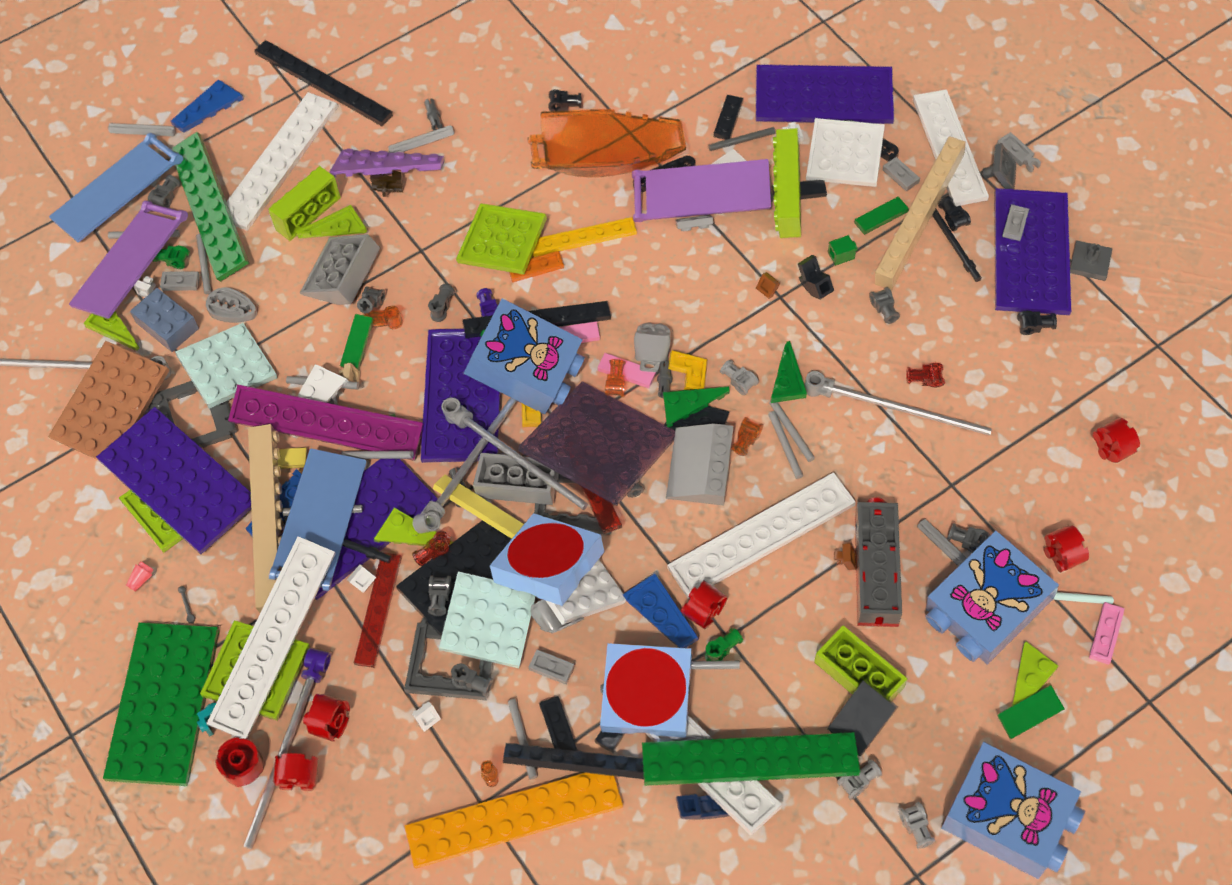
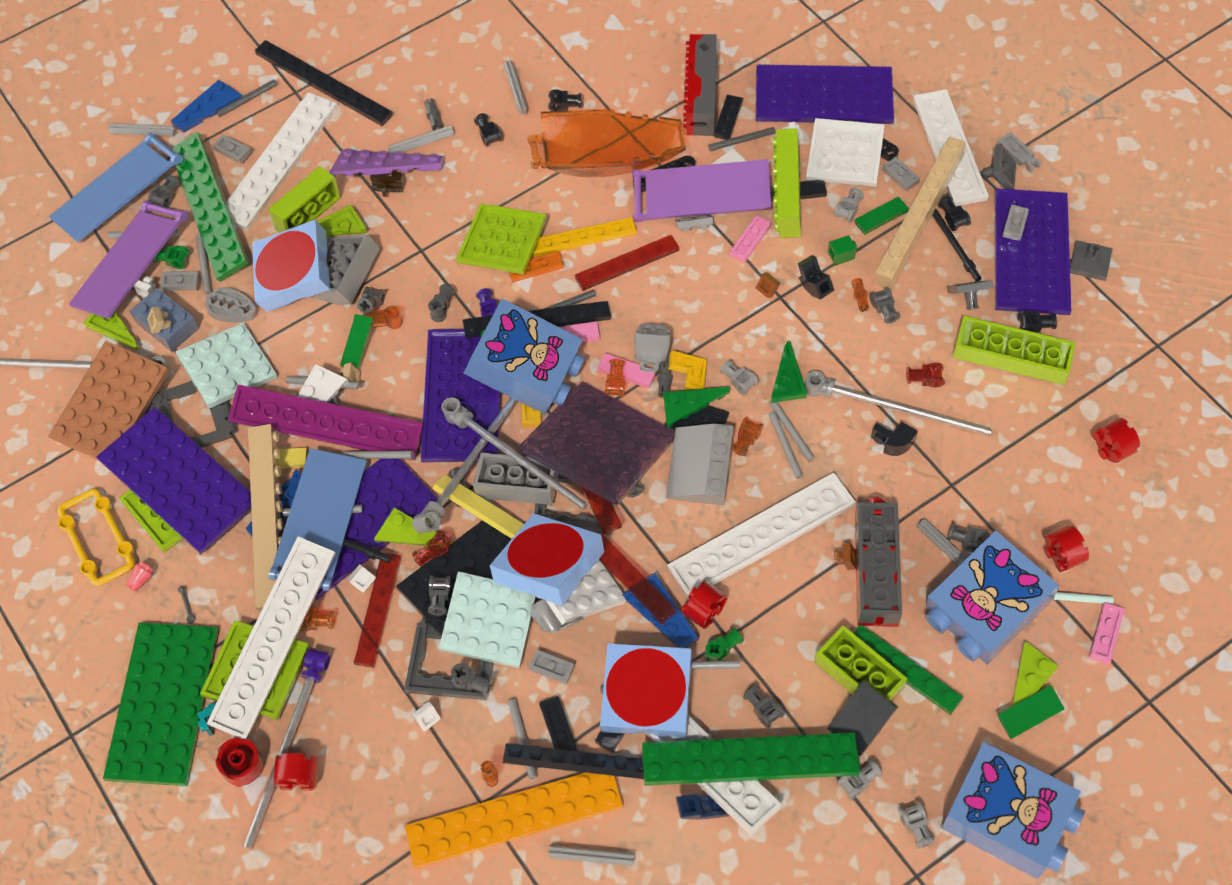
(124, 548): none -> yellow bar
(157, 320): none -> tan tile
(232, 148): none -> light grey plate
(246, 98): none -> dark grey bar
(290, 266): none -> tile
(315, 618): none -> clear orange connector
(327, 717): red brick -> none
(488, 131): none -> black connector
(516, 88): none -> light grey axle
(574, 300): none -> dark grey bar
(591, 855): none -> light grey axle
(626, 262): none -> clear red tile
(636, 582): none -> clear red tile
(700, 85): none -> dark grey piece
(750, 238): none -> bright pink tile
(764, 708): none -> dark grey connector
(848, 206): none -> light grey connector
(860, 294): none -> clear orange axle
(895, 442): none -> black brick
(918, 678): none -> green plate
(970, 291): none -> dark grey tile
(1014, 350): none -> lime brick

